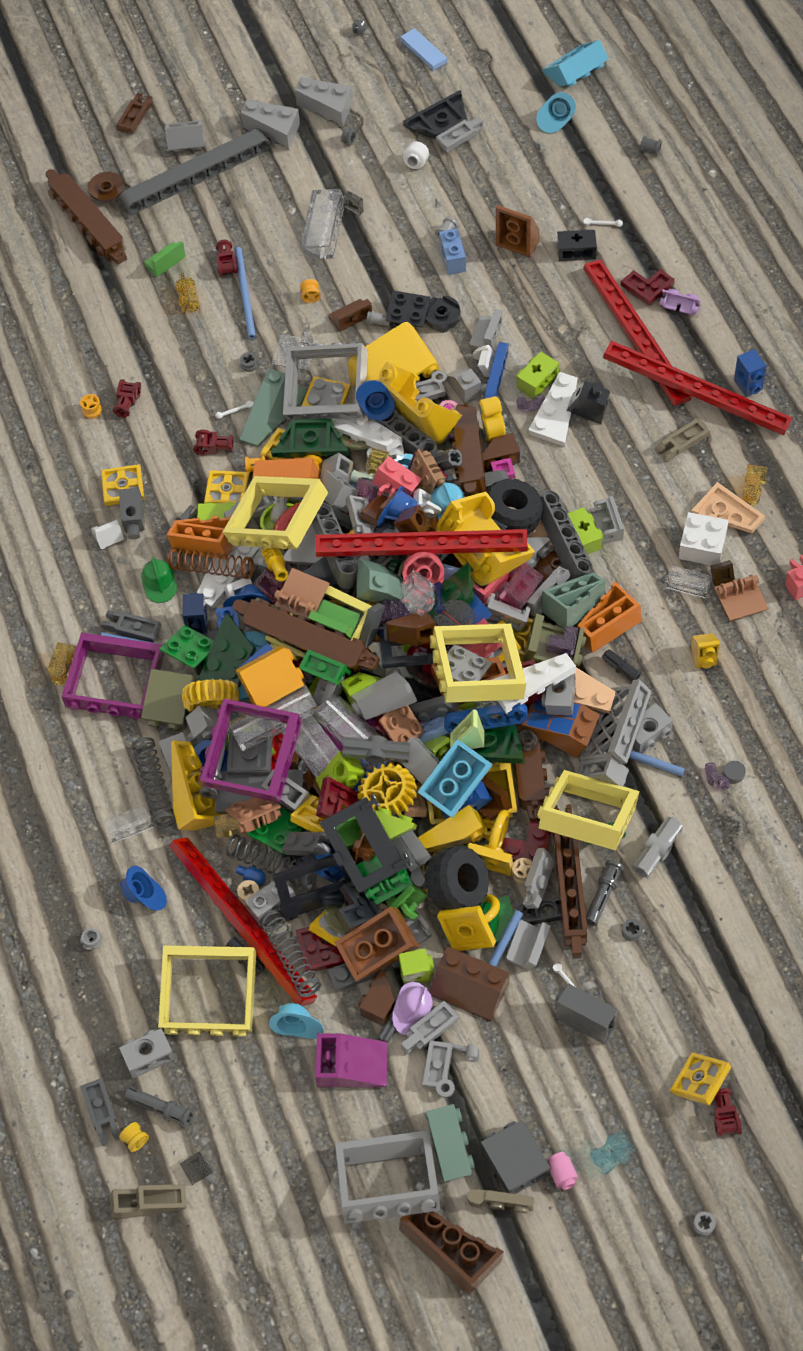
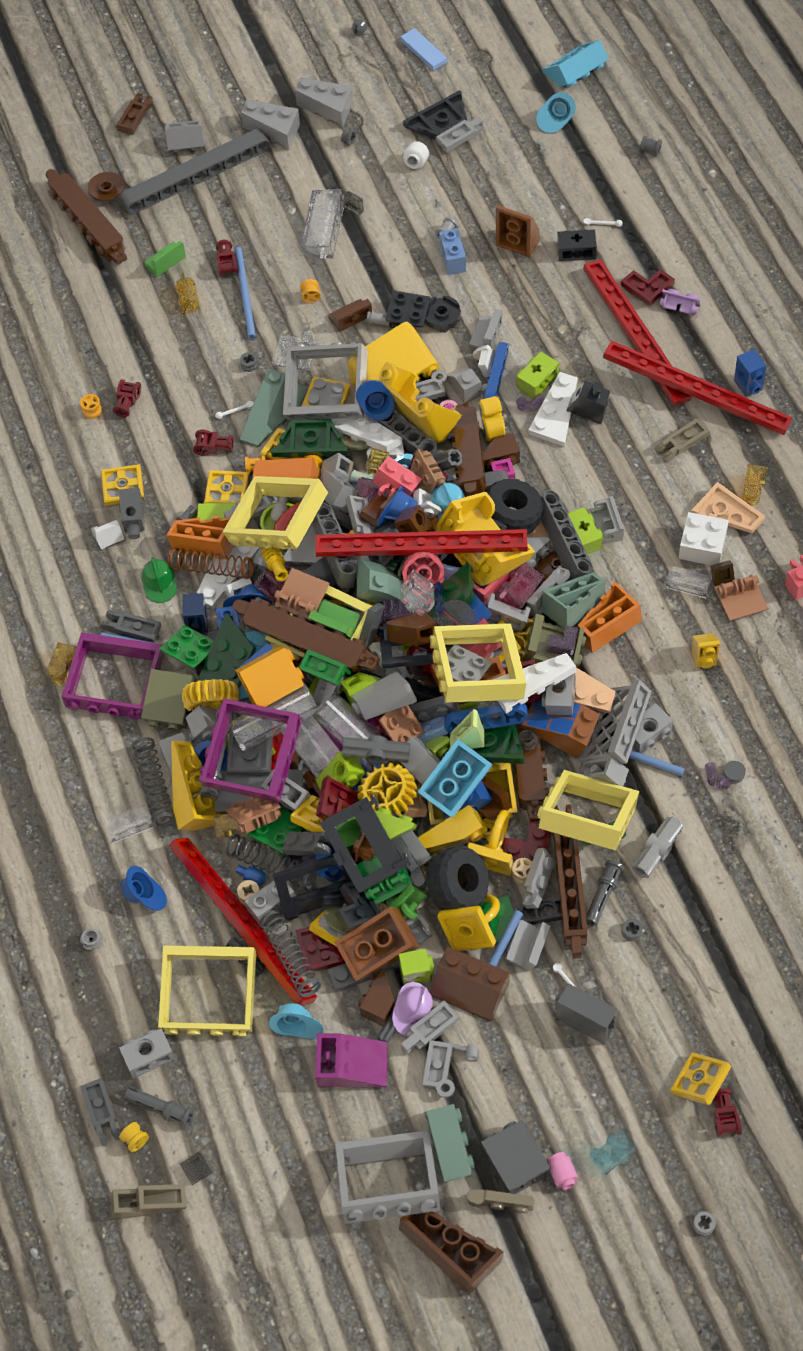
(621, 665): black axle -> none

